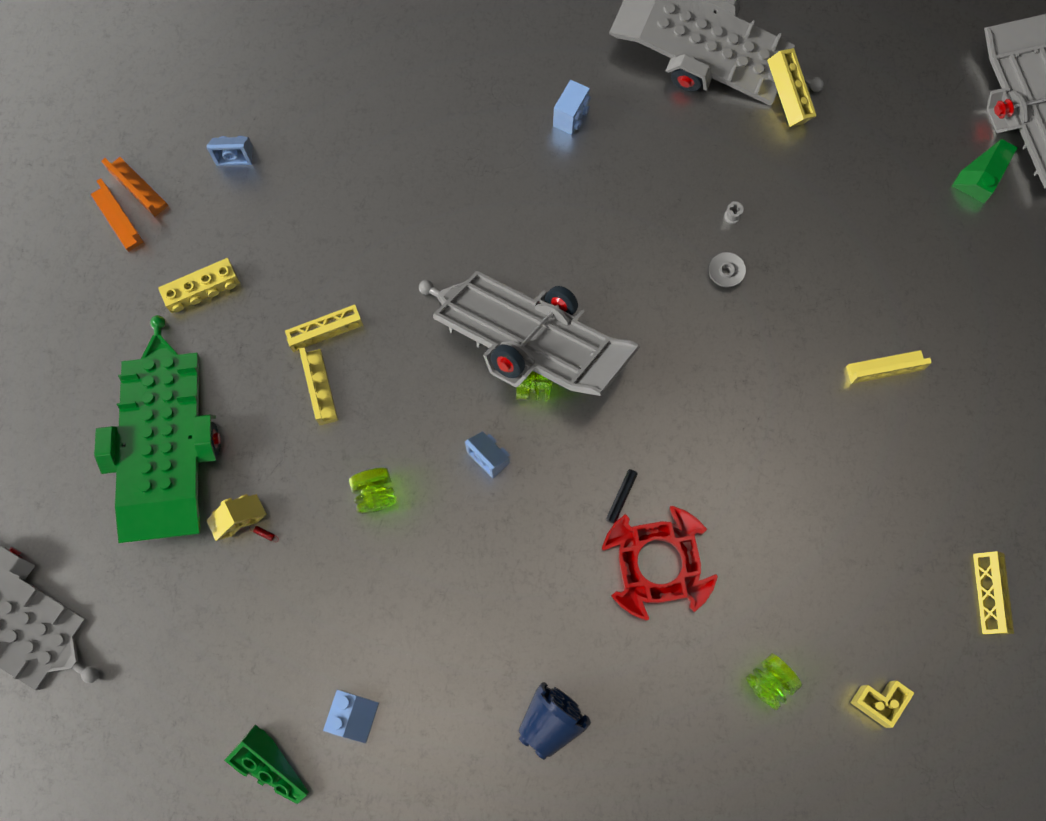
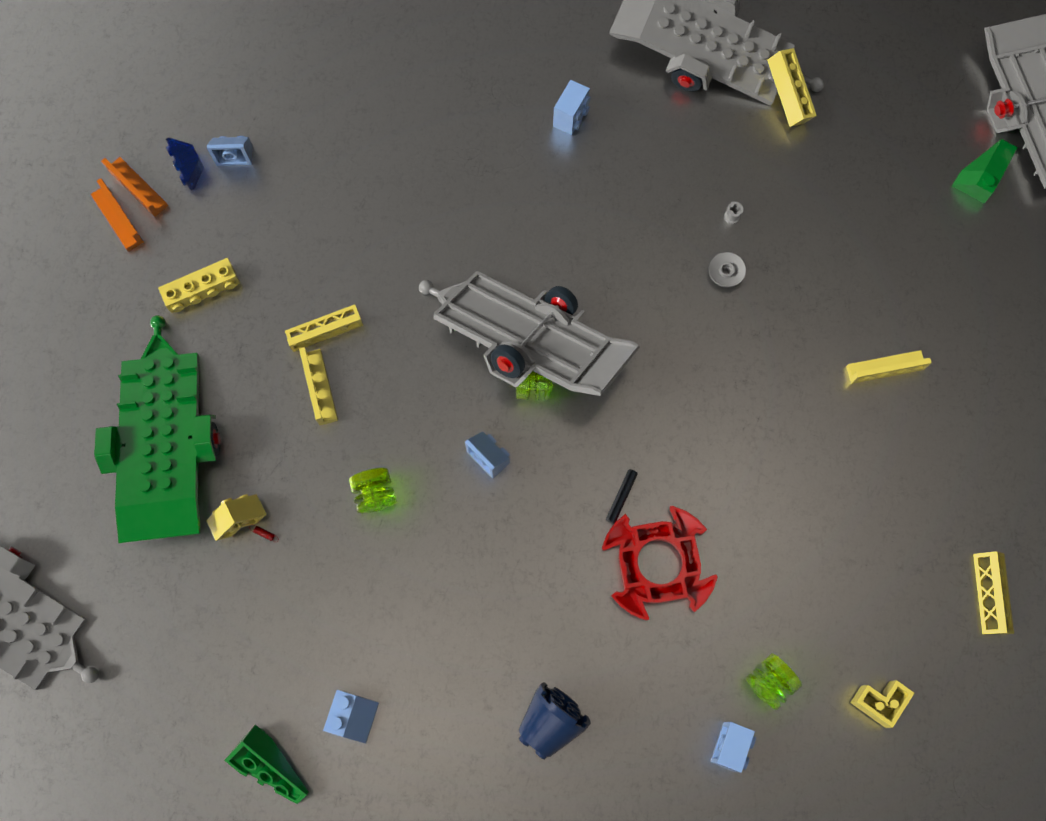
(186, 161): none -> clear blue slope
(733, 747): none -> light blue brick

